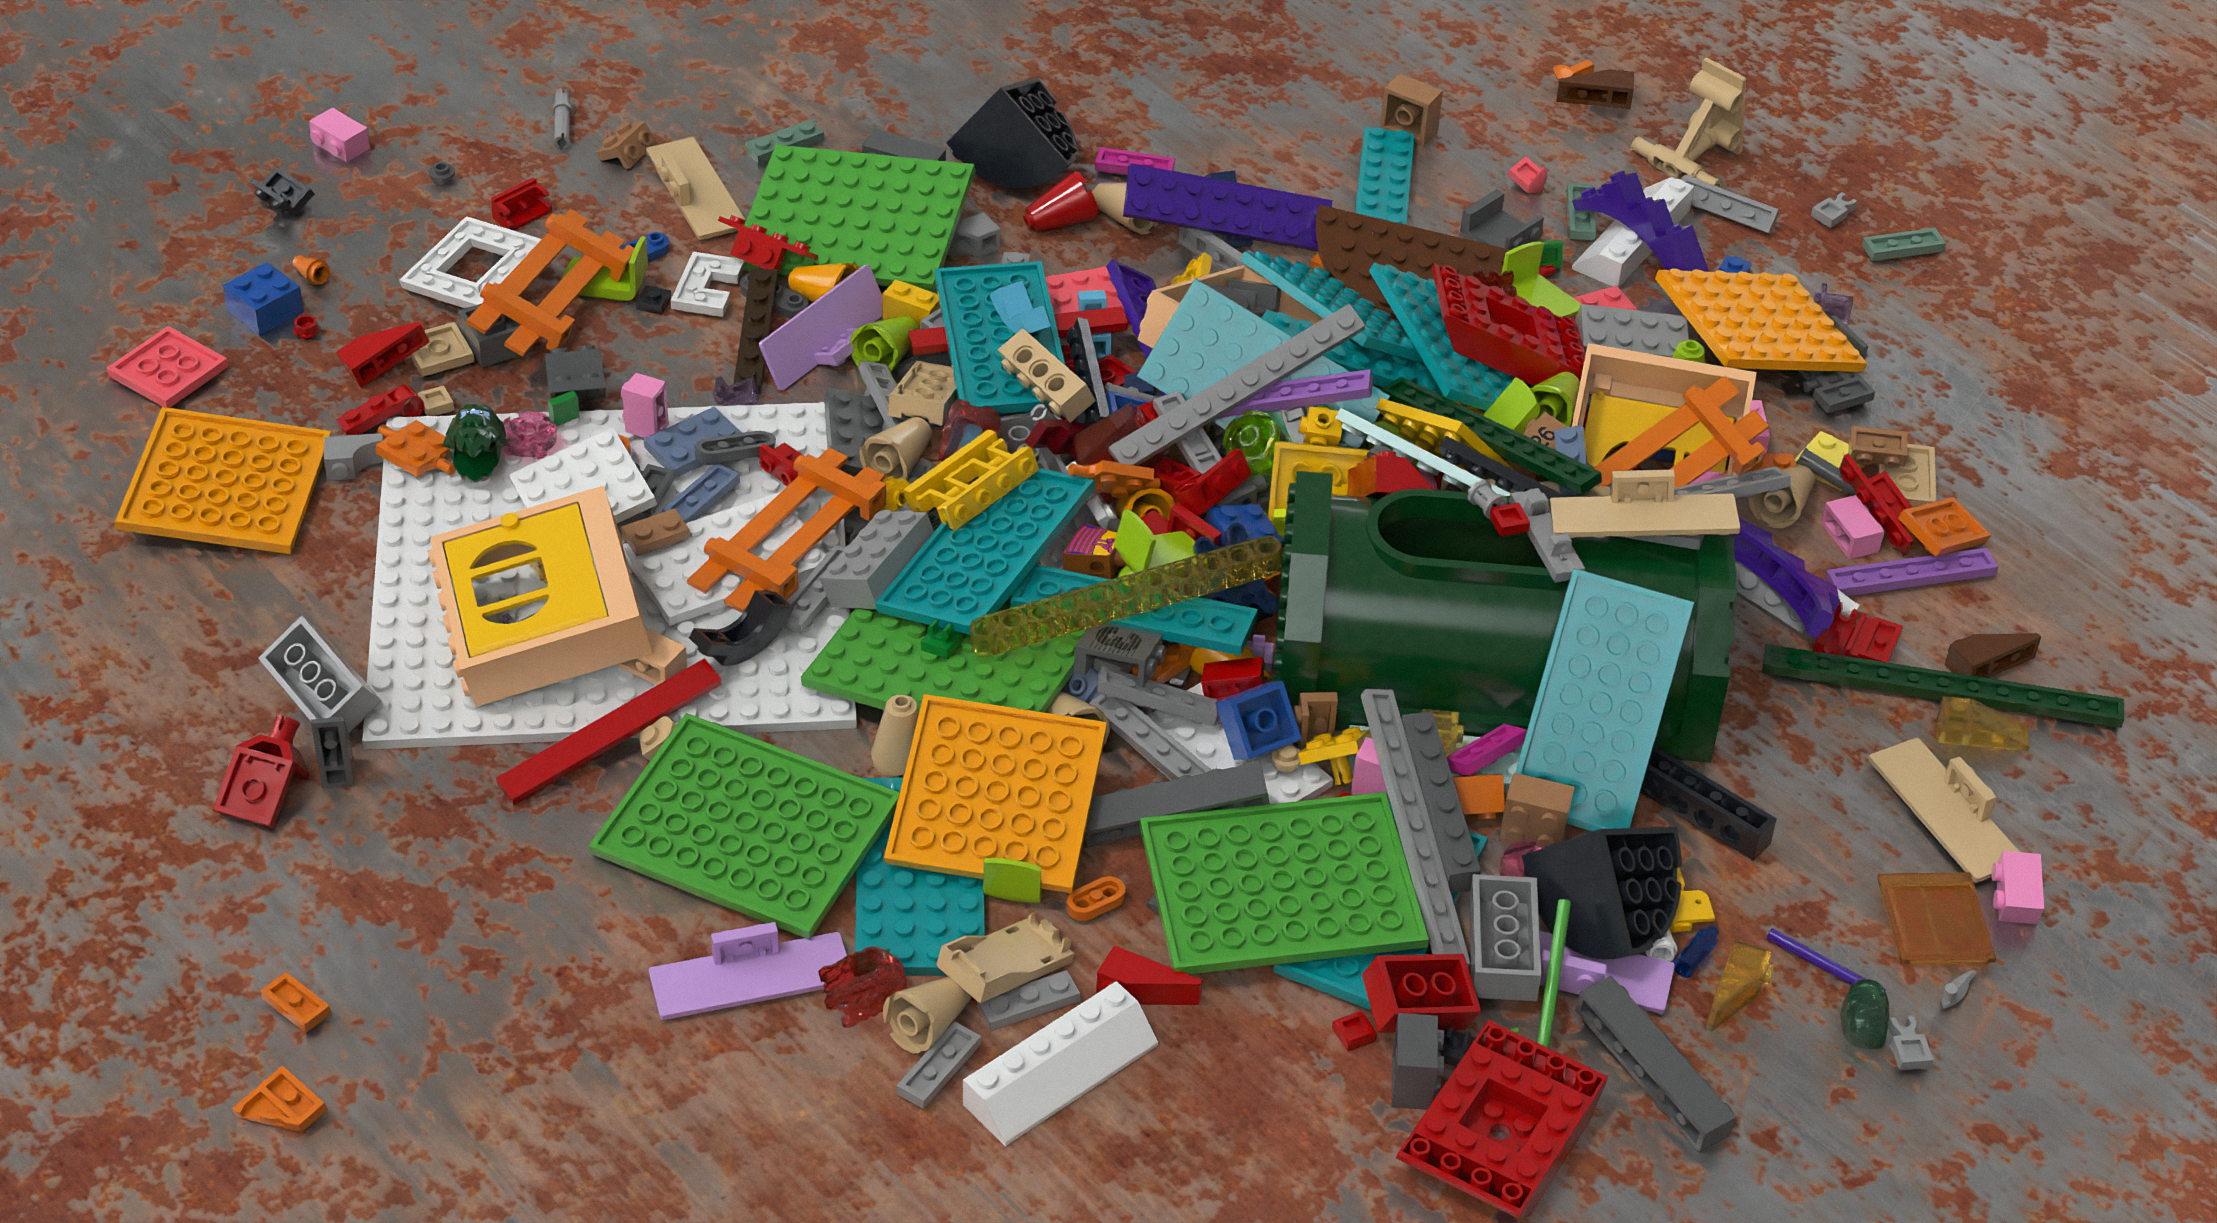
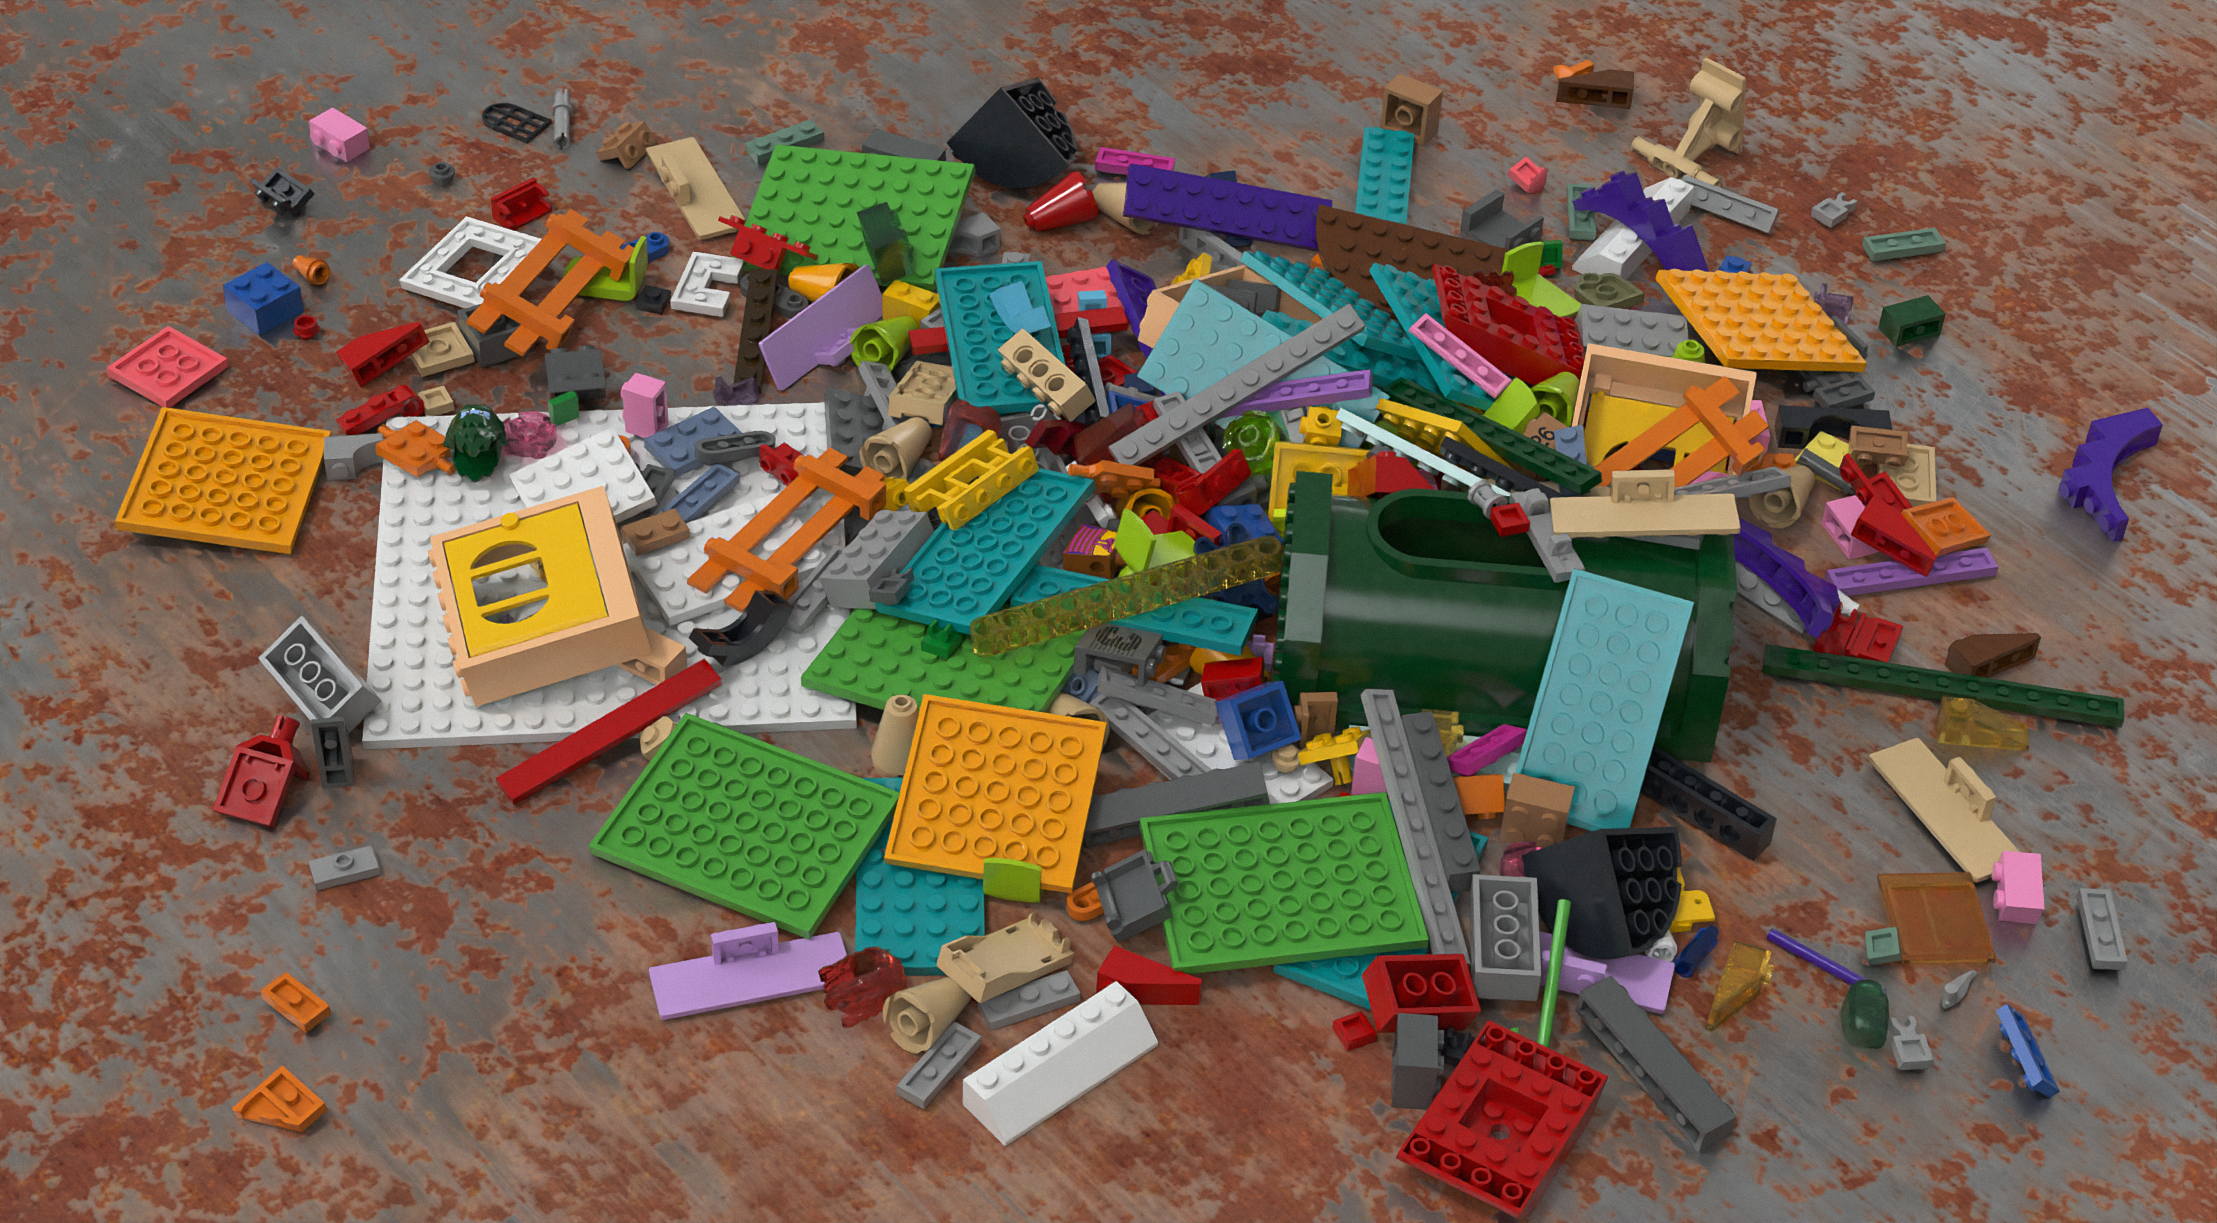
(344, 867): none -> light grey plate
(497, 107): none -> black window
(886, 242): none -> clear green brick
(891, 589): none -> dark grey plate
(1134, 894): none -> dark grey piece
(1460, 355): none -> bright pink slope
(1607, 291): none -> olive plate
(1800, 424): none -> black arch
(1883, 945): none -> sand green plate
(1892, 534): none -> red slope
(1911, 320): none -> dark green brick
(2027, 1051): none -> blue plate
(2102, 929): none -> light grey plate
(2106, 447): none -> dark purple arch

